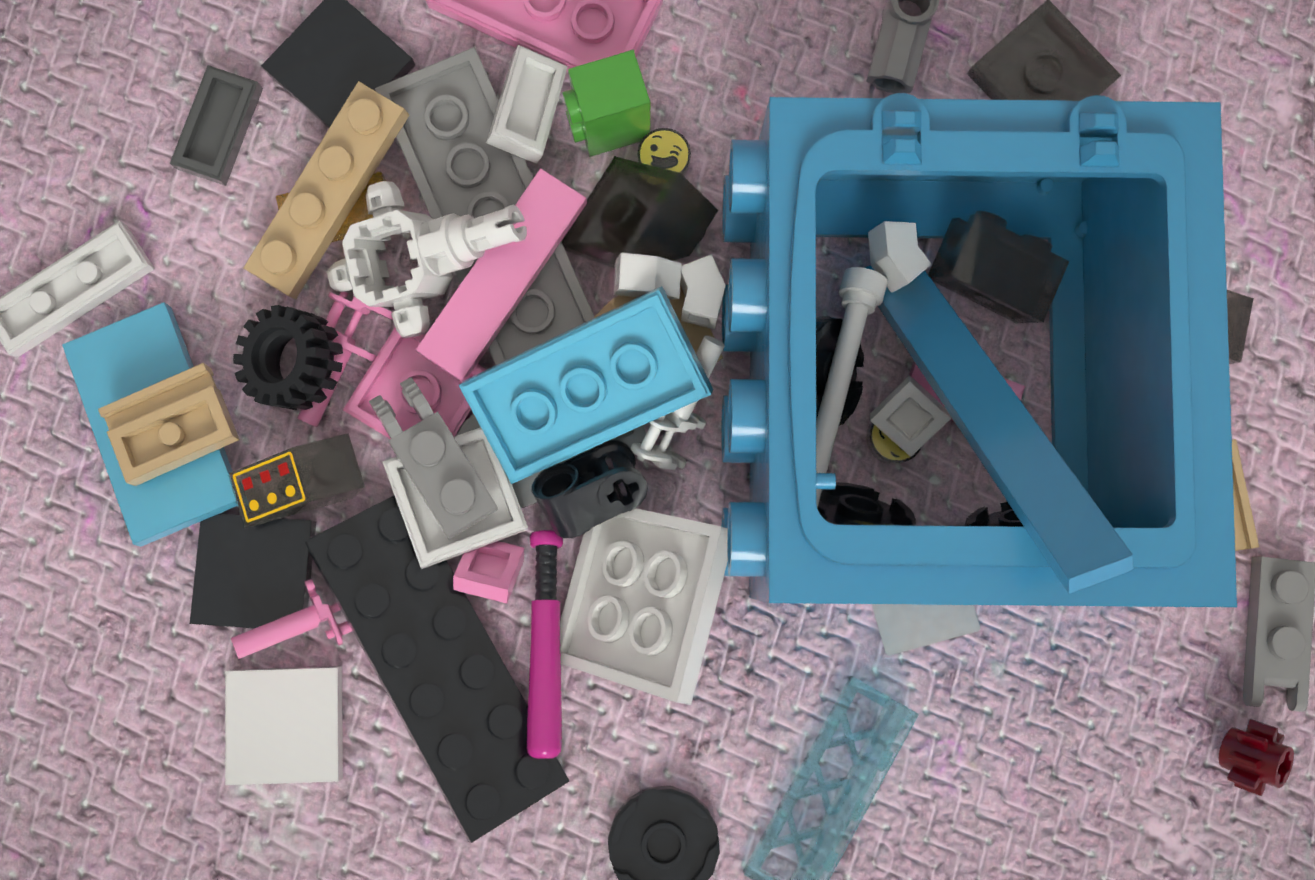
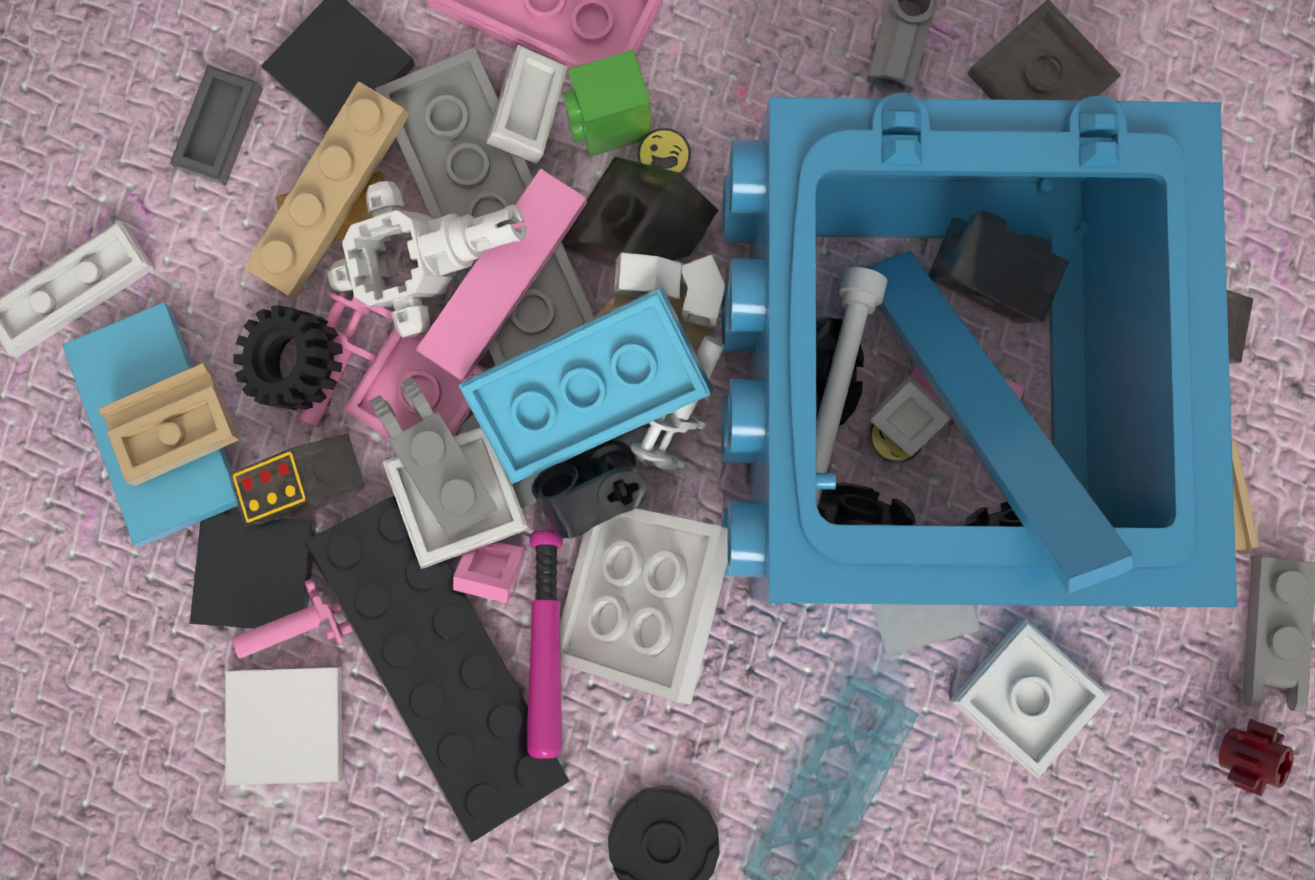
(896, 253): white piece -> none
(1029, 698): none -> white tile

